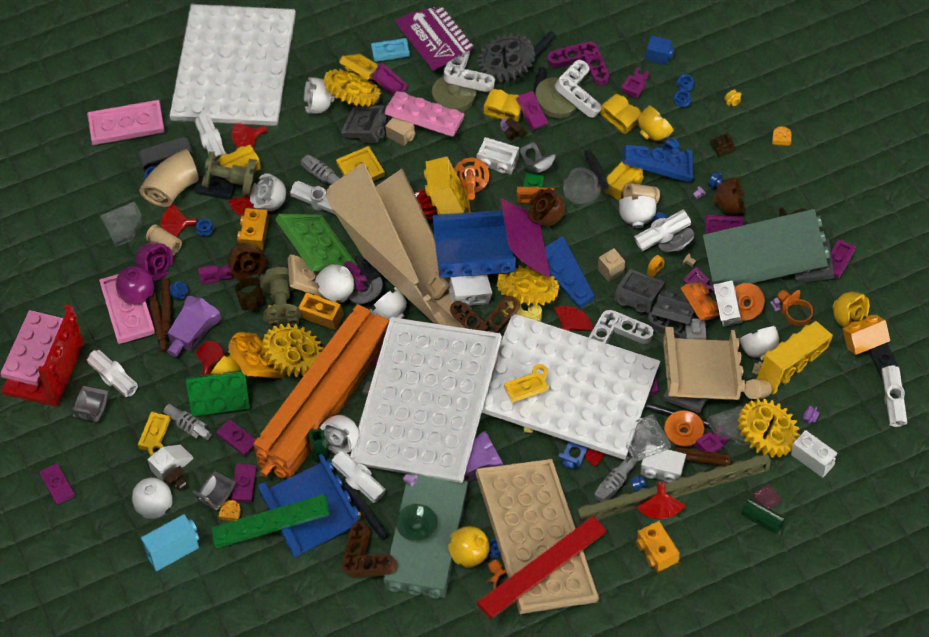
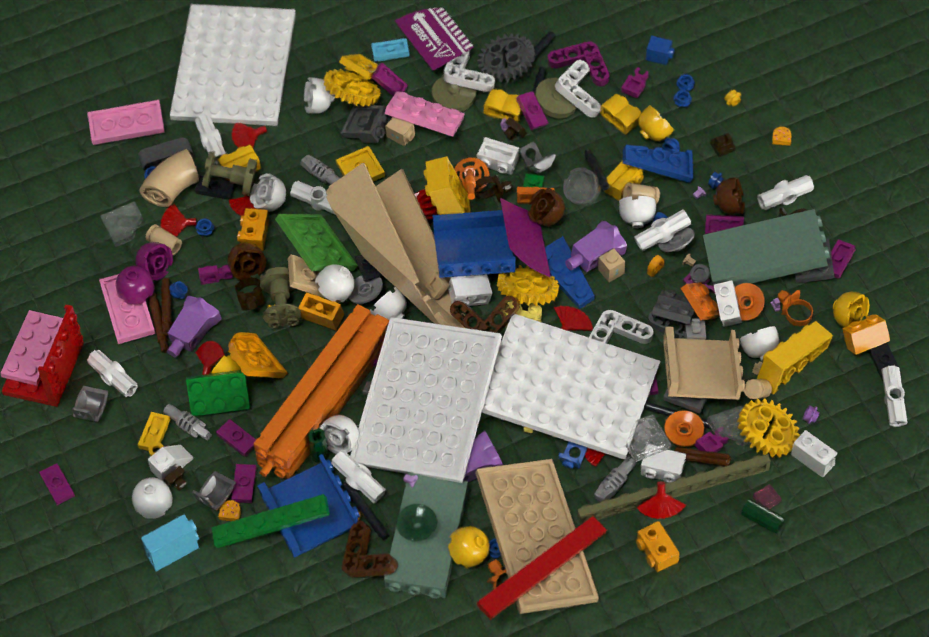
(290, 349): yellow gear -> none
(356, 273): magenta plate -> none
(497, 189): none -> dark brown piece
(527, 385): yellow hinge -> none
(593, 245): none -> medium lavender piece
(638, 483): blue plate -> none
(639, 291): dark grey plate -> none
(699, 273): none -> dark grey tile
(785, 192): none -> white piece

